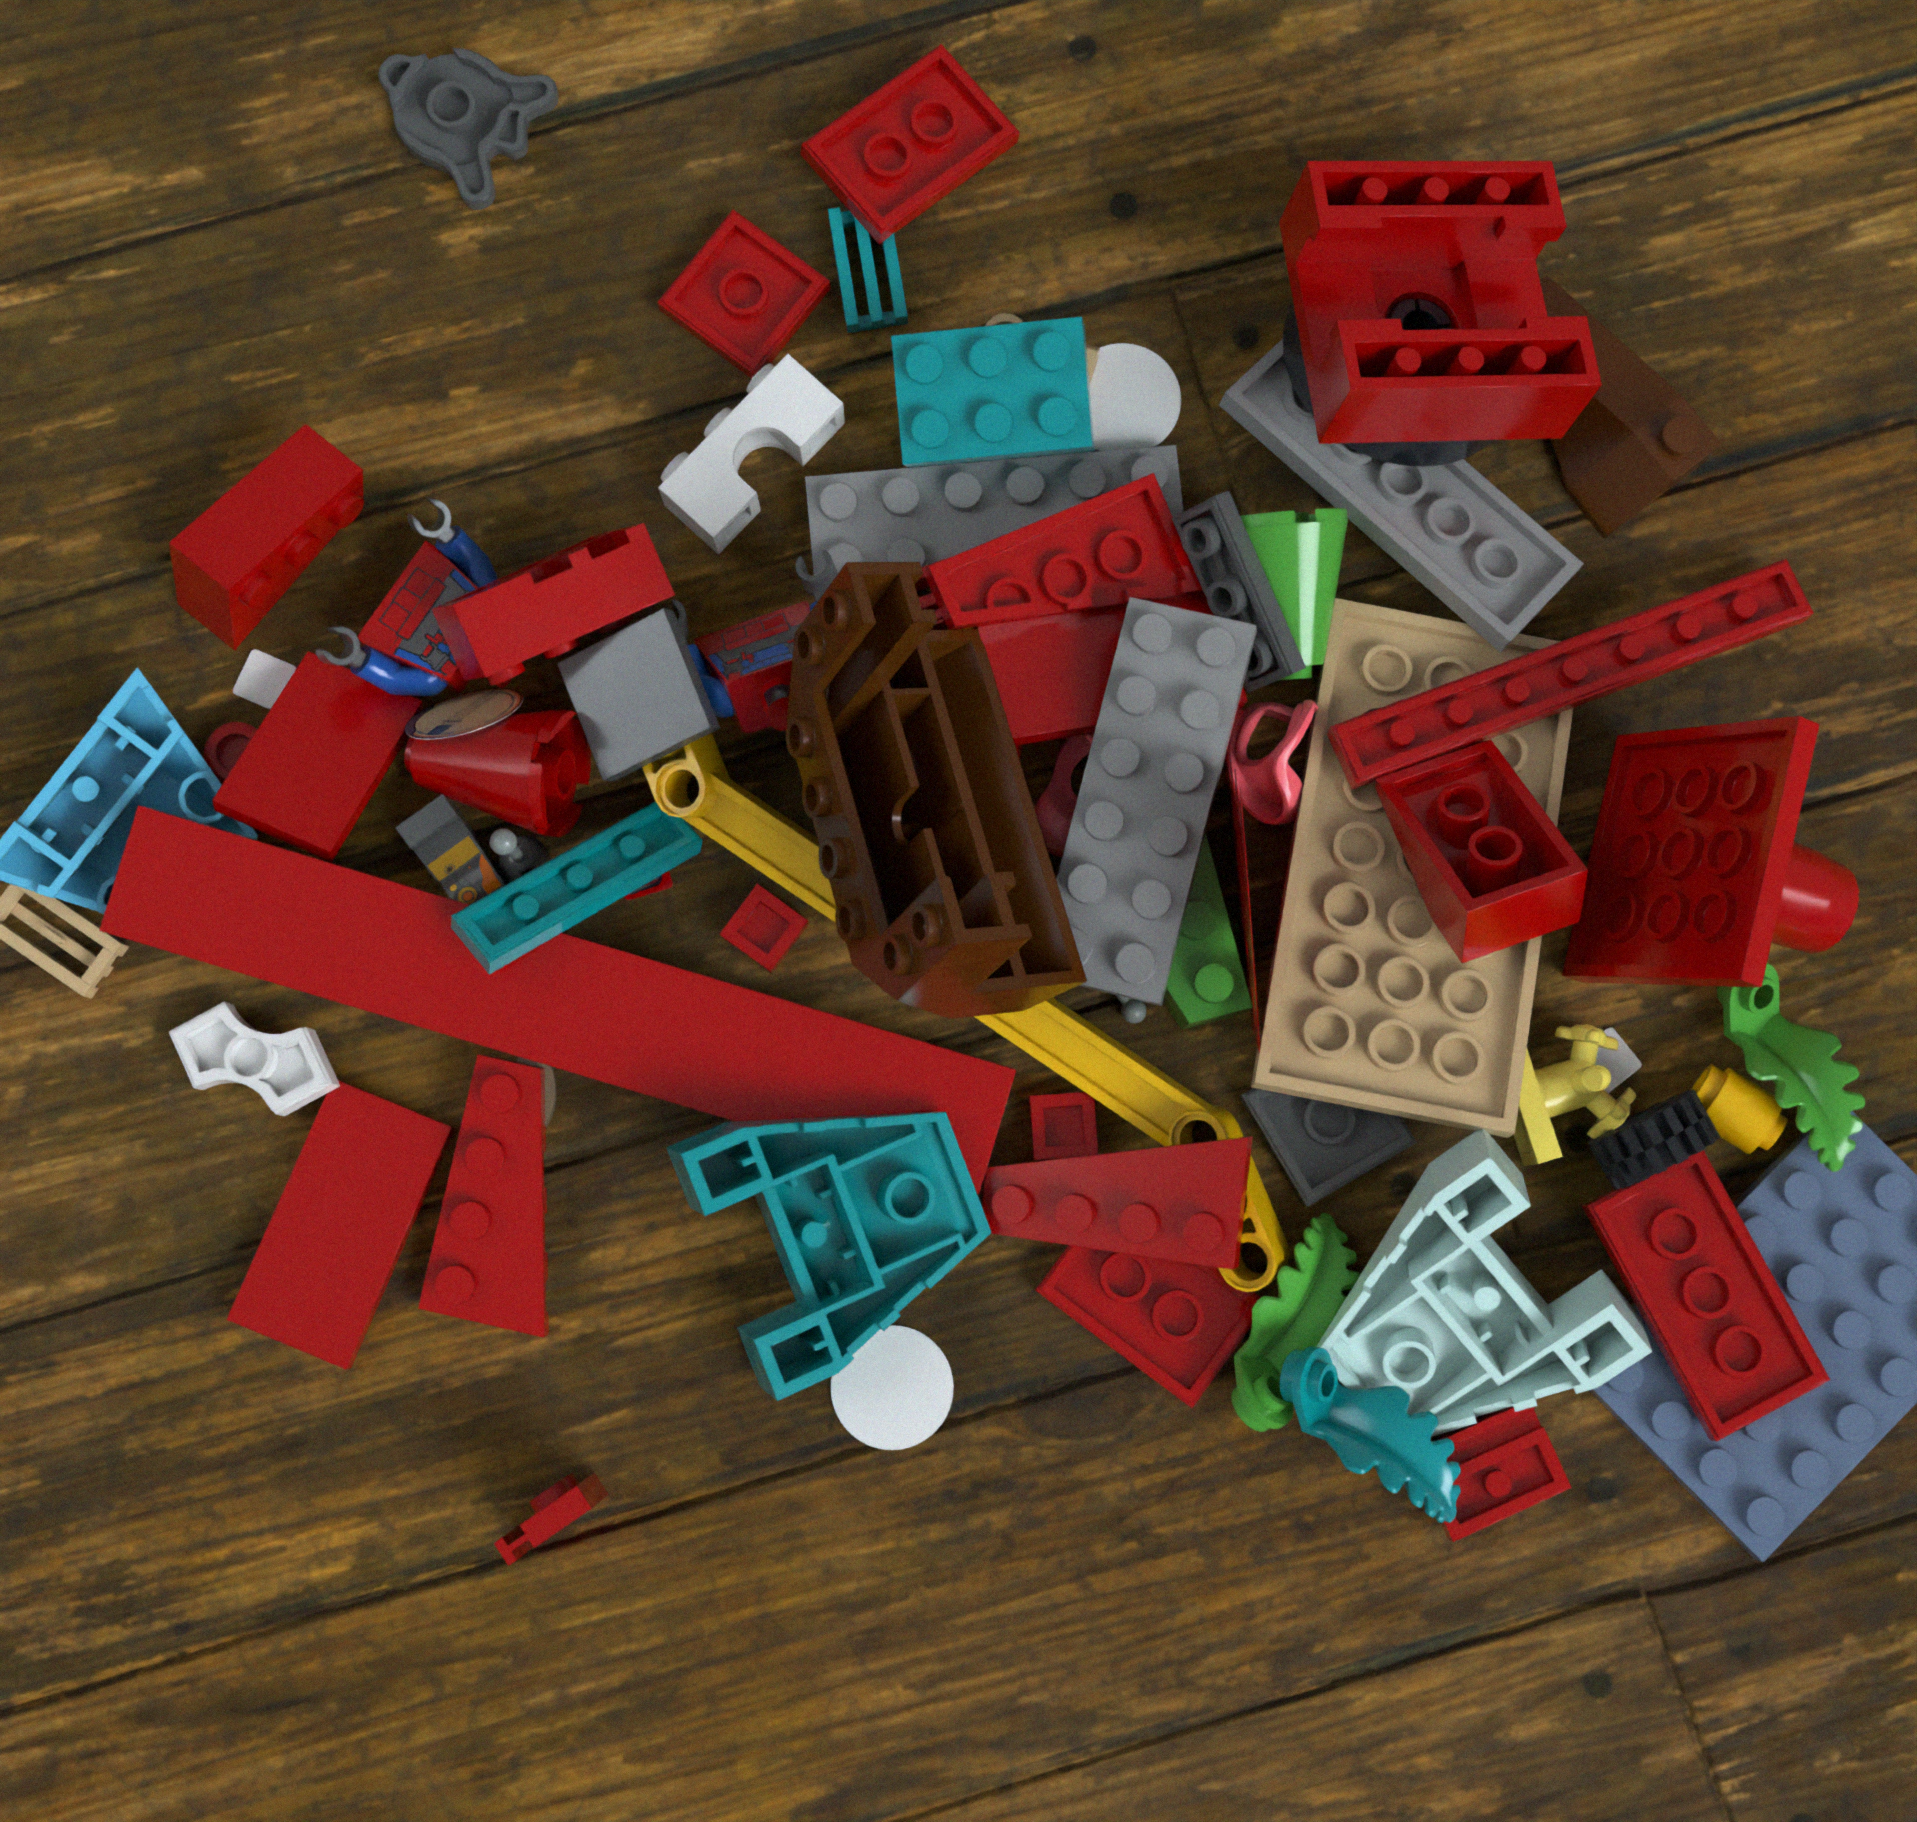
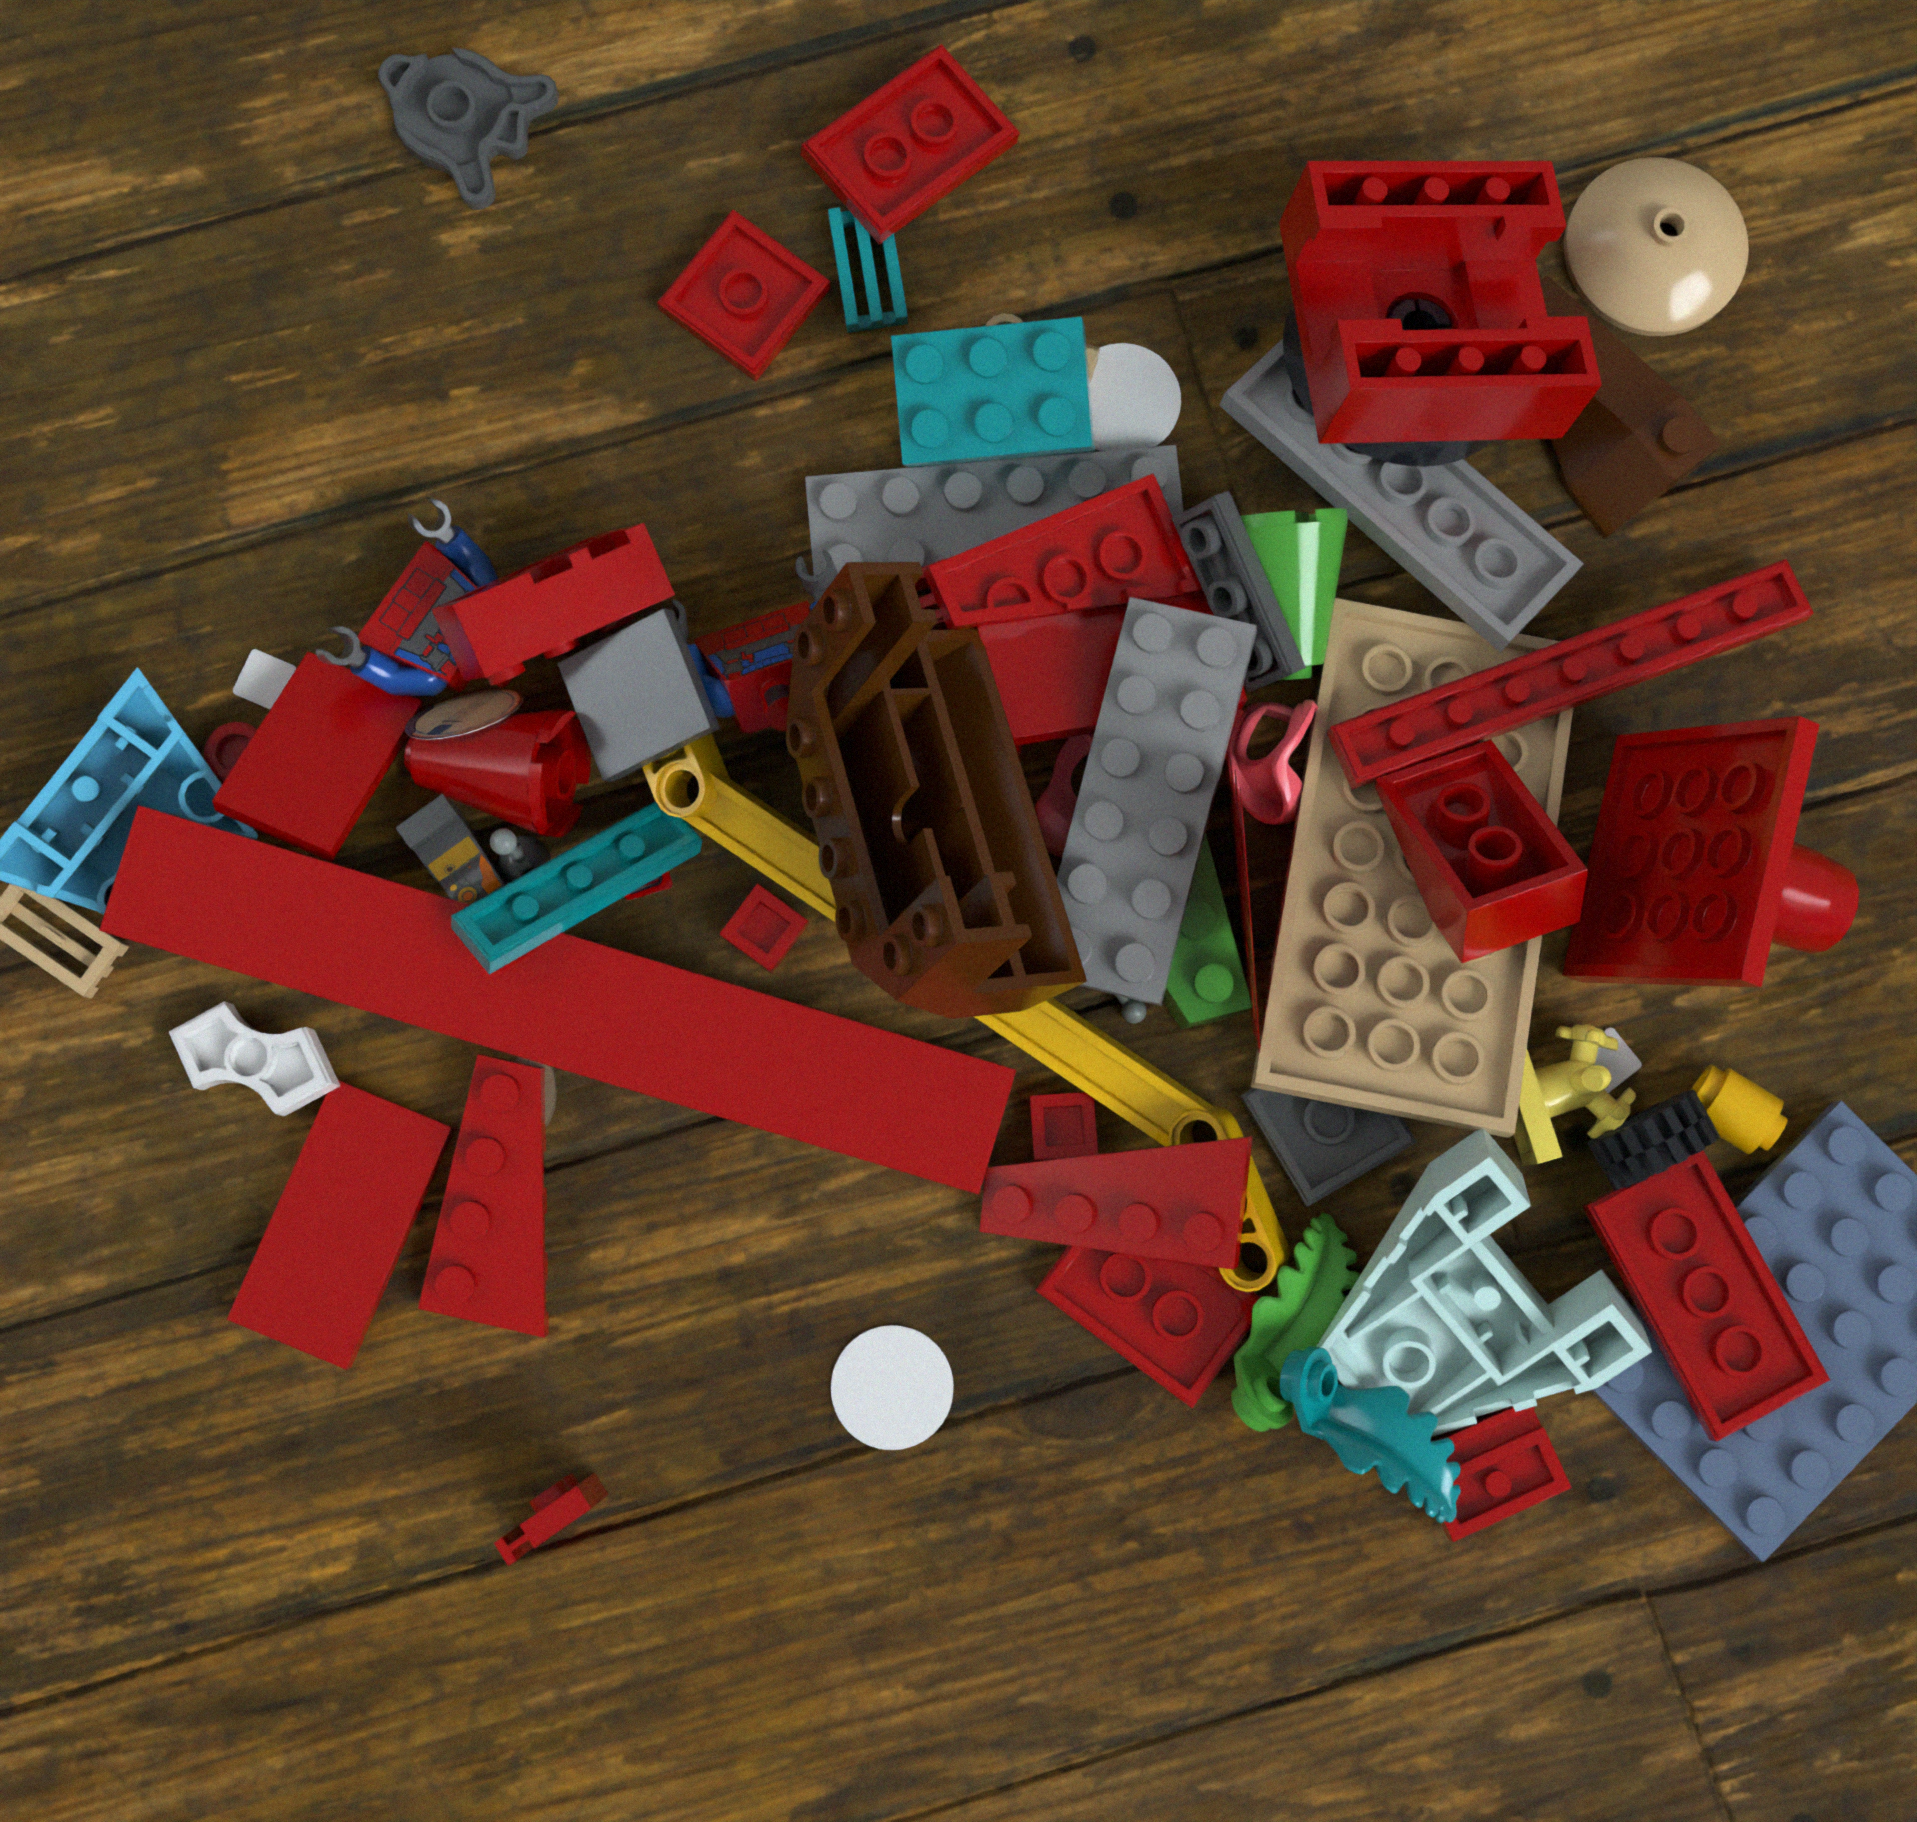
(264, 534): red wedge -> none
(782, 411): white arch -> none
(858, 1219): teal wedge -> none
(1637, 272): none -> tan dish
(1798, 1064): bright green plant -> none

